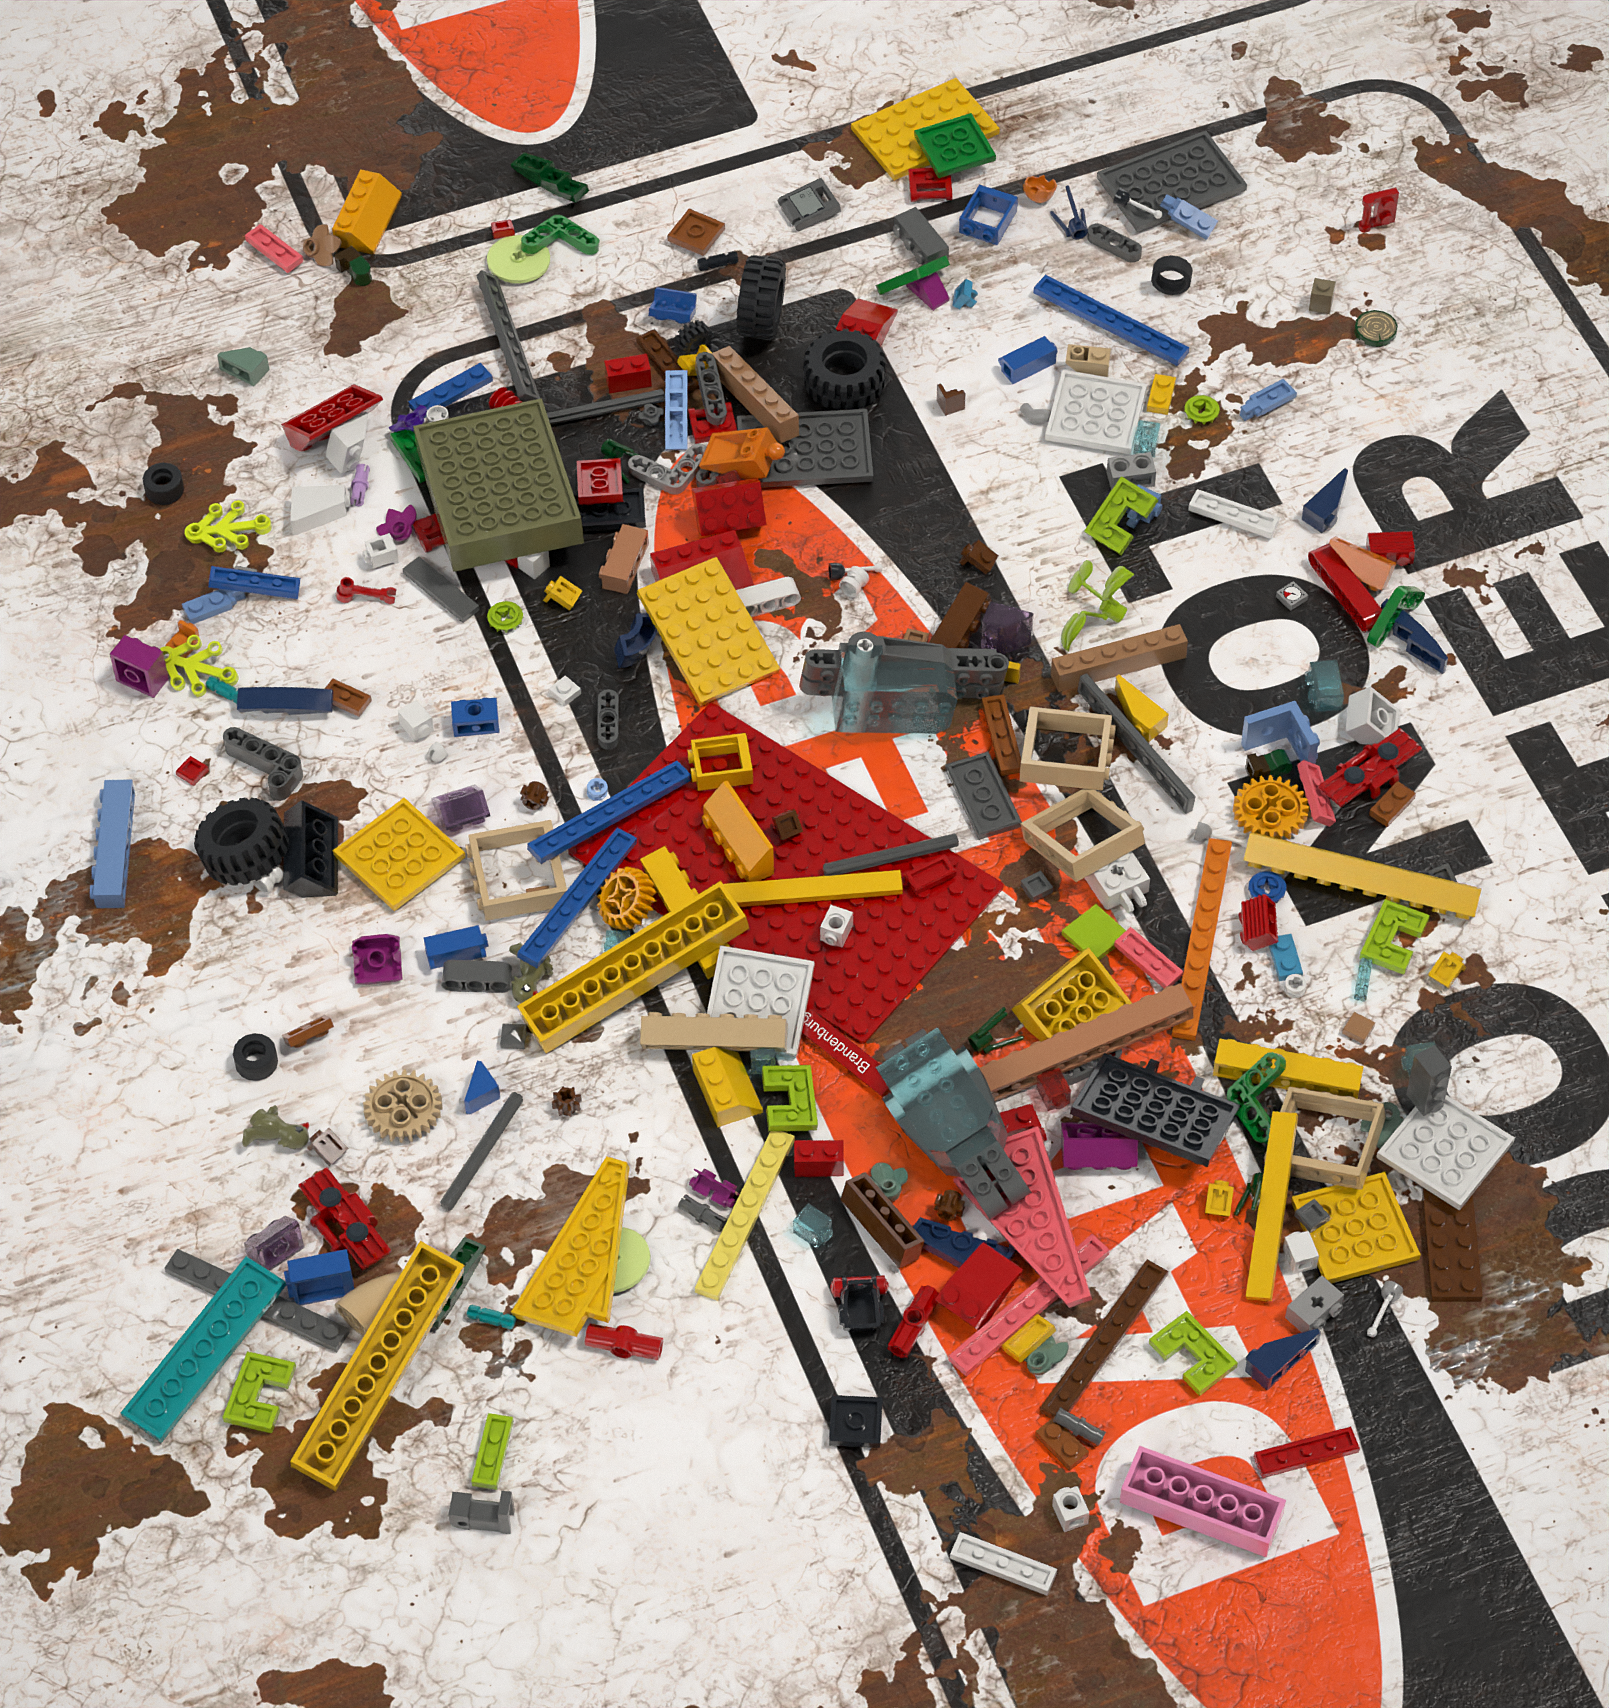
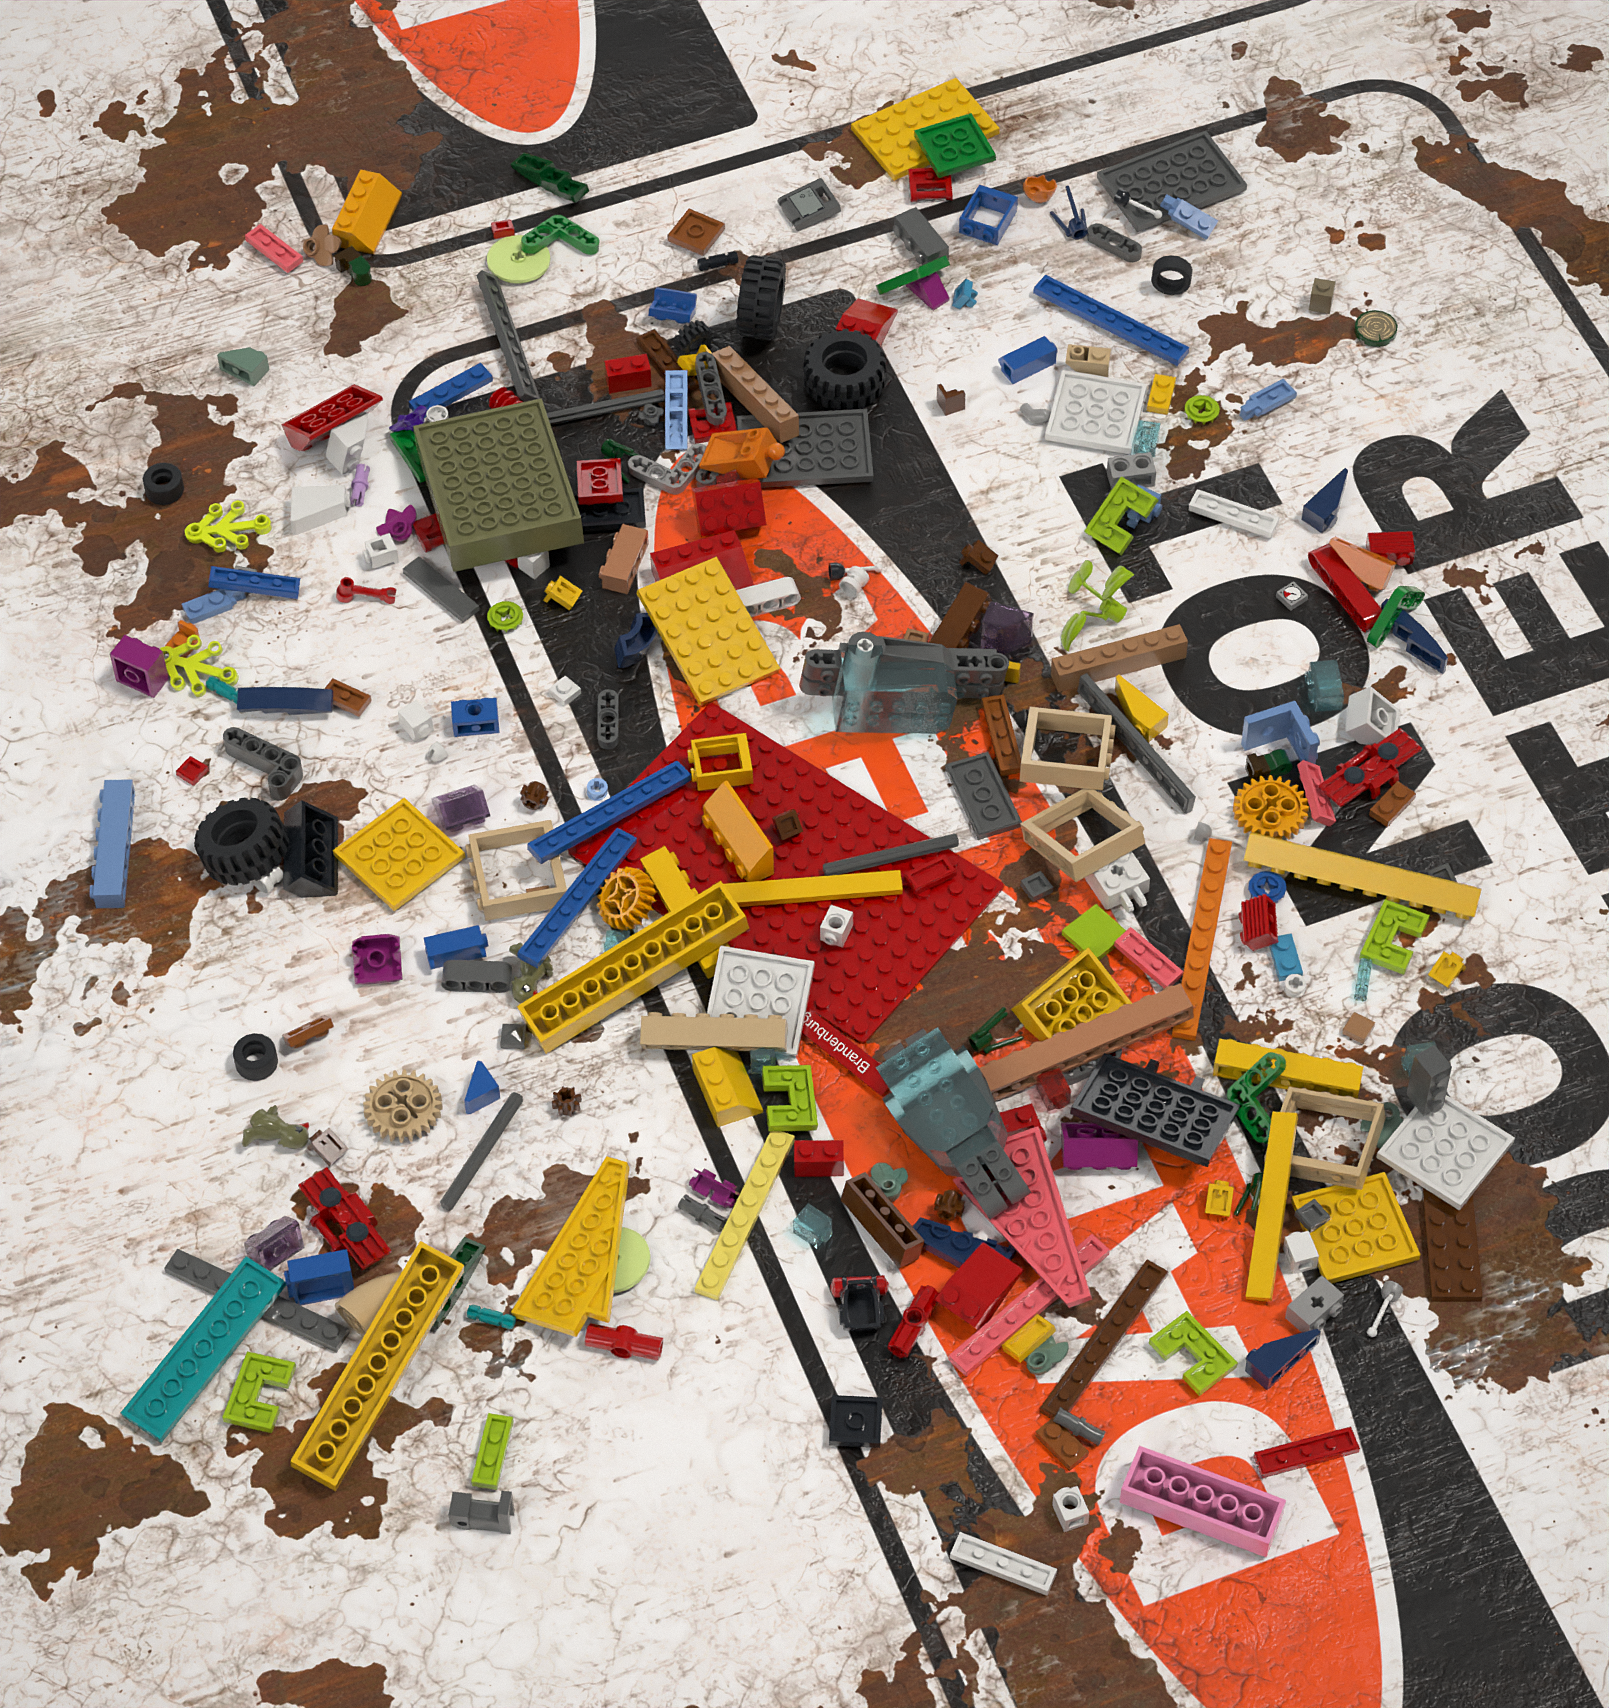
(1384, 209): red plate -> none

